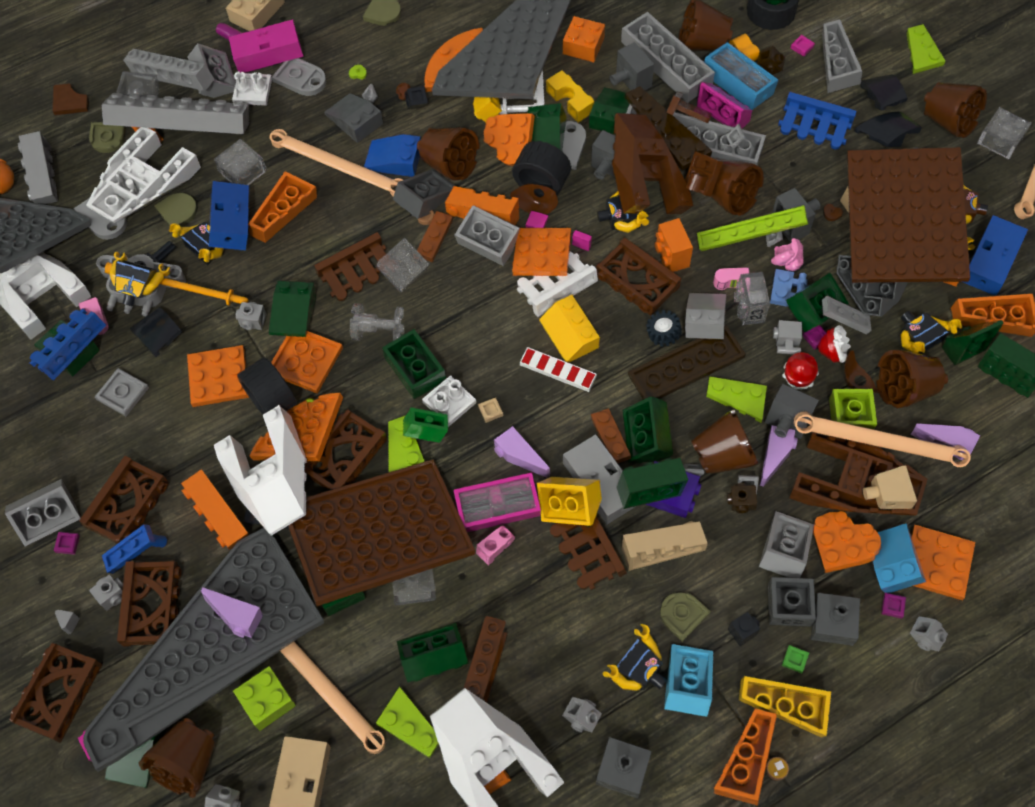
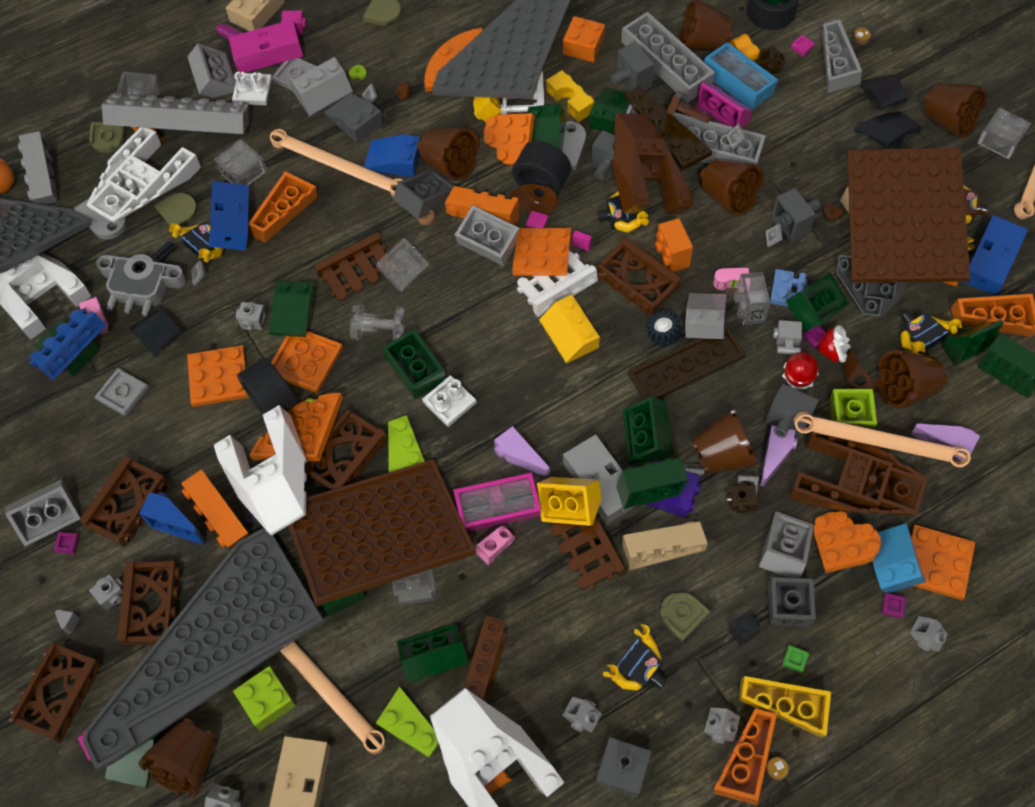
(67, 101): reddish brown tile -> none
(131, 547): blue piece -> none
(134, 279): torso -> none
(166, 517): none -> blue slope
(170, 69): light grey brick -> none
(198, 273): none -> light grey slope
(229, 297): light orange bar -> none
(238, 615): lavender slope -> none
(298, 19): none -> dark pink brick
(321, 86): none -> light grey slope
(415, 97): black brick -> none
(425, 425): green brick -> none
(434, 235): dark orange plate -> none
(490, 410): tan tile -> none
(558, 369): tile -> none
(610, 435): dark orange plate -> none
(689, 680): medium azure slope -> none
(703, 173): reddish brown plate -> none
(722, 725): none -> light grey brick
(743, 396): lime wing -> none
(752, 228): lime tile -> none
(789, 255): bright pink hair -> none
(817, 110): blue fence -> none
(836, 619): dark grey brick -> none
(846, 315): light grey plate -> none
(861, 36): none -> tile
(892, 489): tan torso -> none
(923, 50): lime wing -> none

